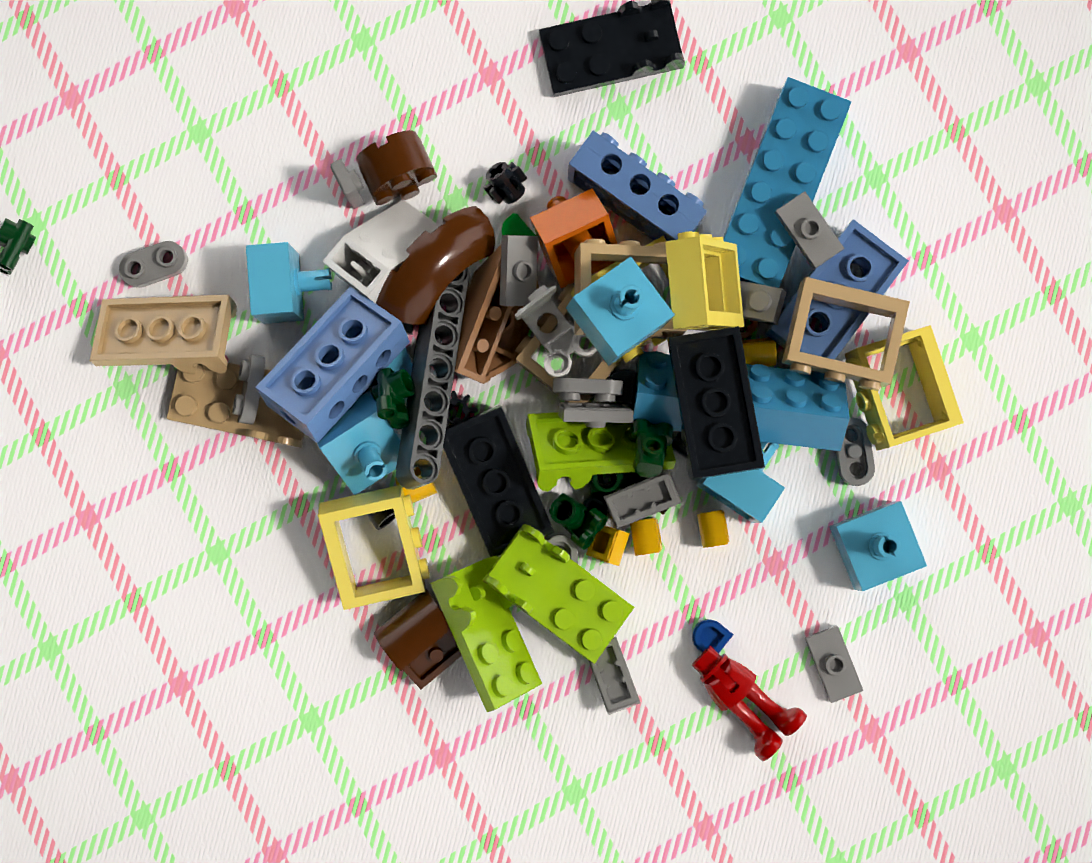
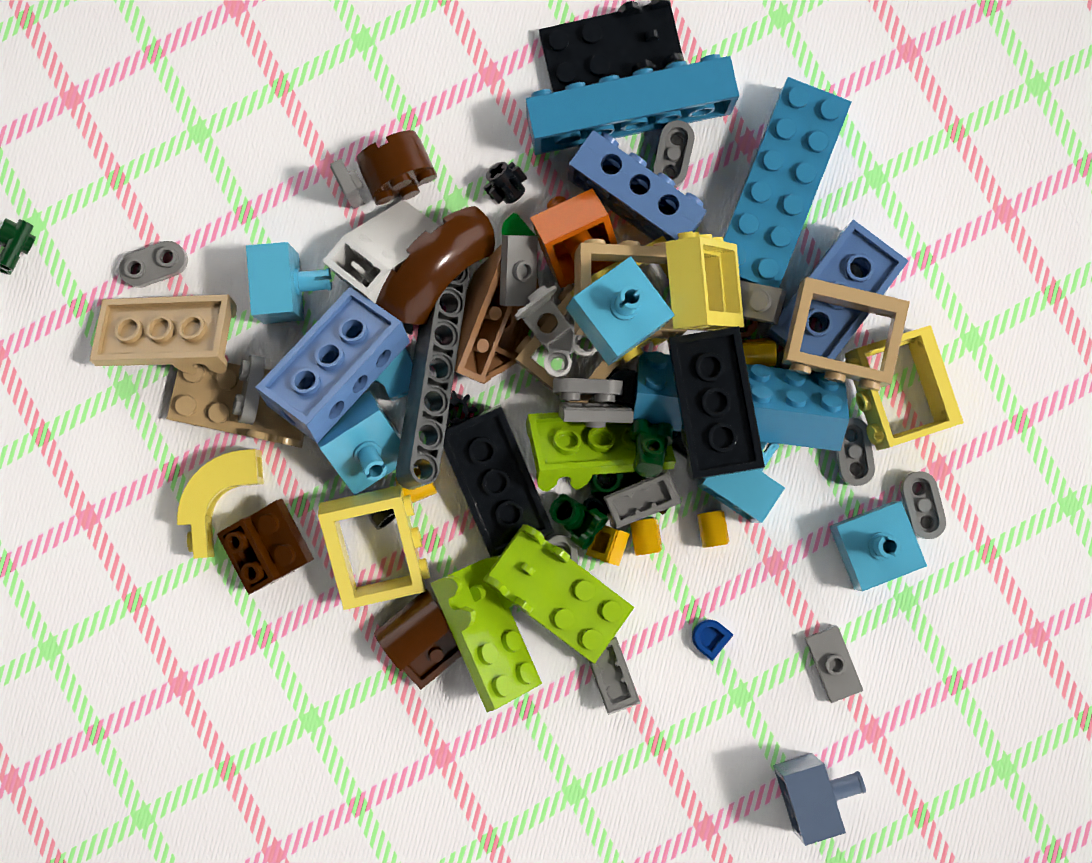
(206, 489): none -> light yellow arch
(265, 546): none -> reddish brown brick
(390, 395): dark green plate -> none
(632, 103): none -> dark azure brick
(673, 155): none -> light grey plate
(728, 686): red piece -> none
(809, 230): light grey plate -> none
(813, 797): none -> sand blue brick
(926, 503): none -> light grey plate

